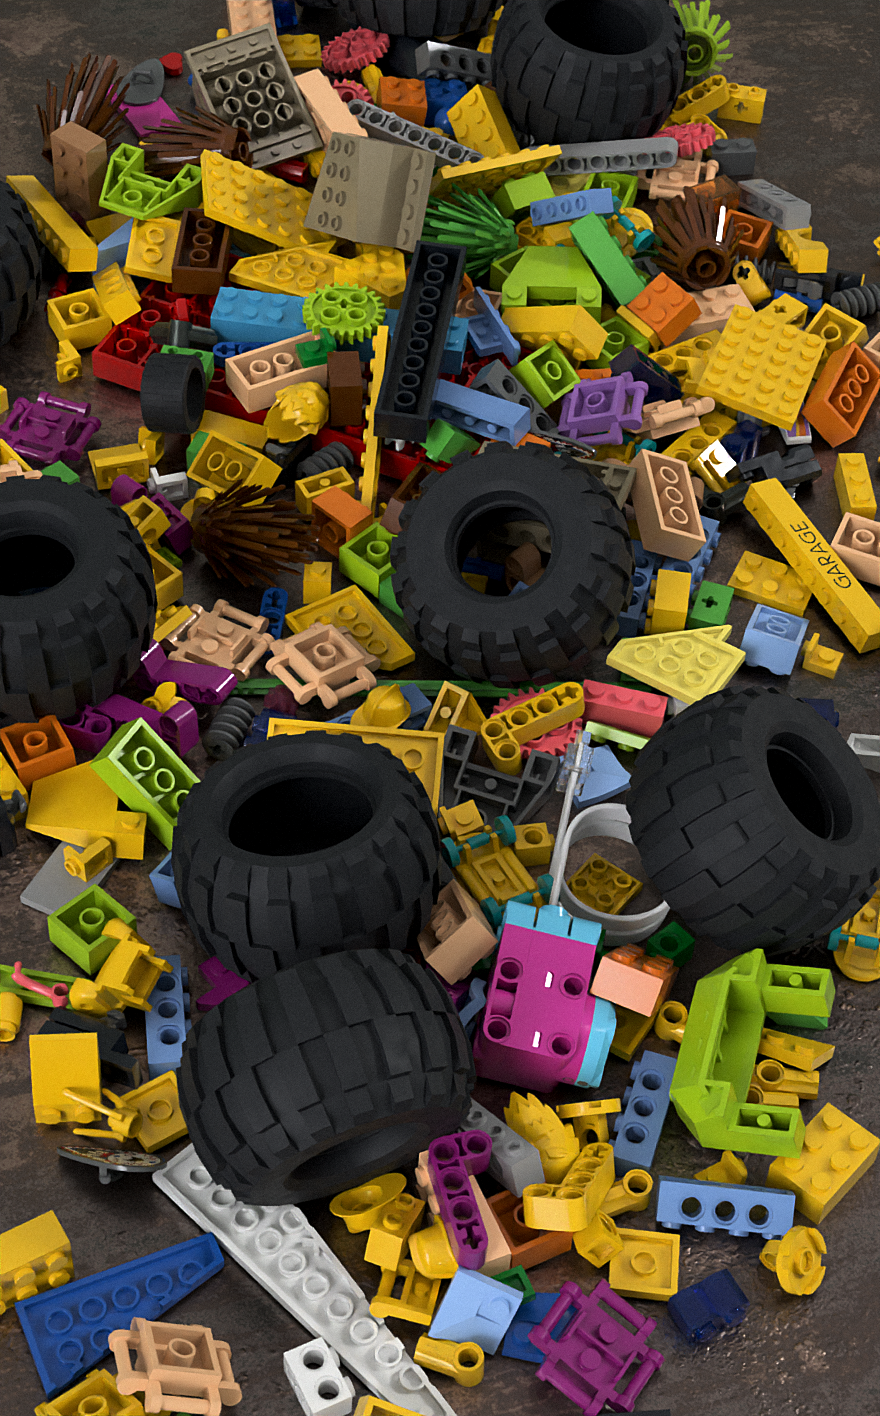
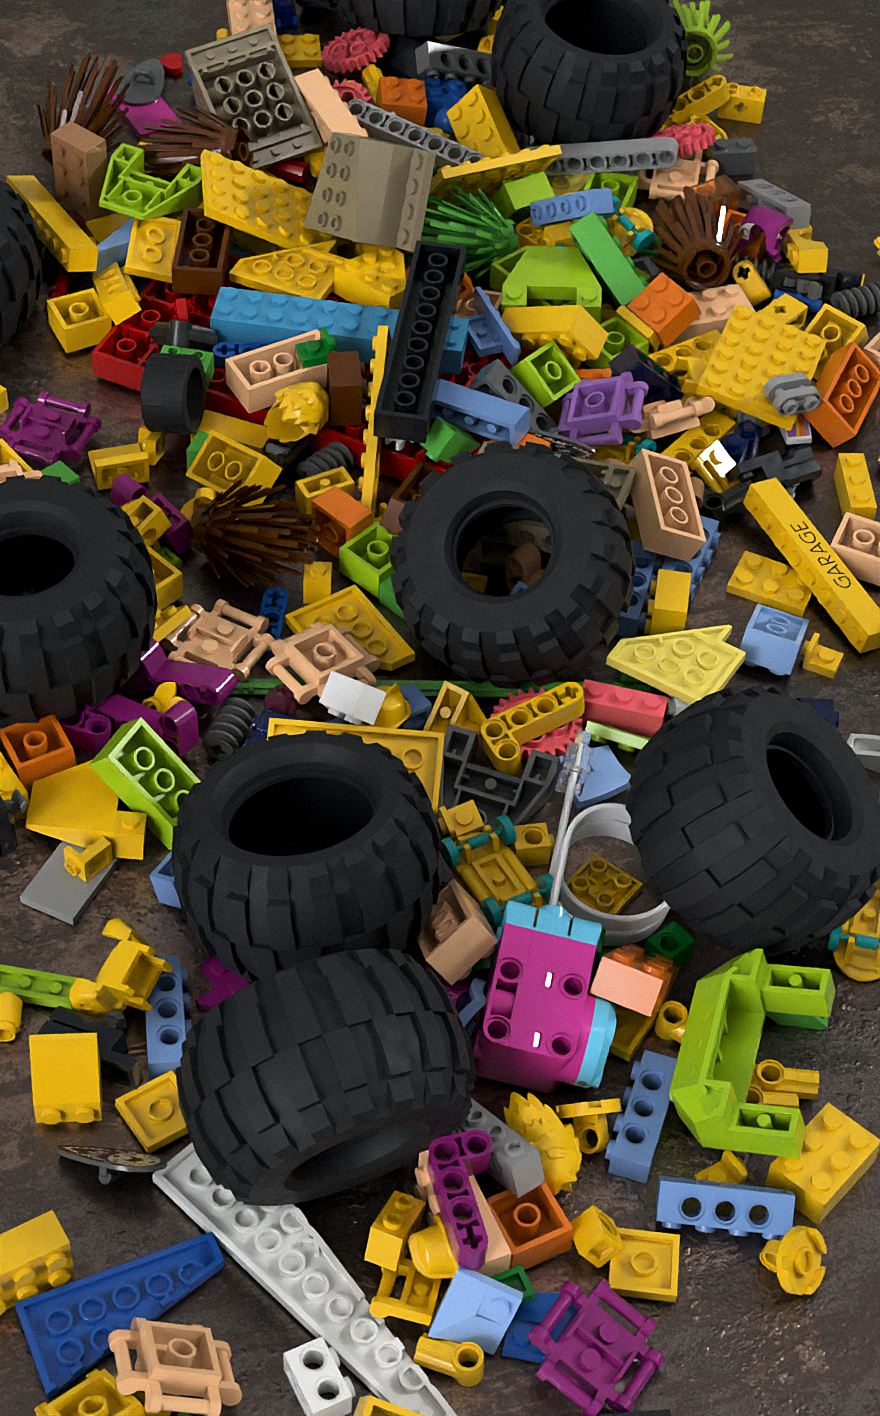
(56, 993): coral piece -> none
(68, 362): yellow bracket -> none
(79, 925): lime brick -> none
(124, 1120): yellow plant -> none
(170, 486): white bracket -> none
(344, 311): lime gear -> none
(351, 698): none -> white brick
(364, 1203): yellow piece -> none
(484, 568): blue pin -> none
(578, 1196): yellow beam -> none
(622, 1199): yellow piece -> none
(708, 1306): clear blue brick -> none
(710, 606): bright green brick -> none
(771, 223): none -> magenta piece
(792, 393): none -> light grey brick
(794, 1050): yellow wing -> none

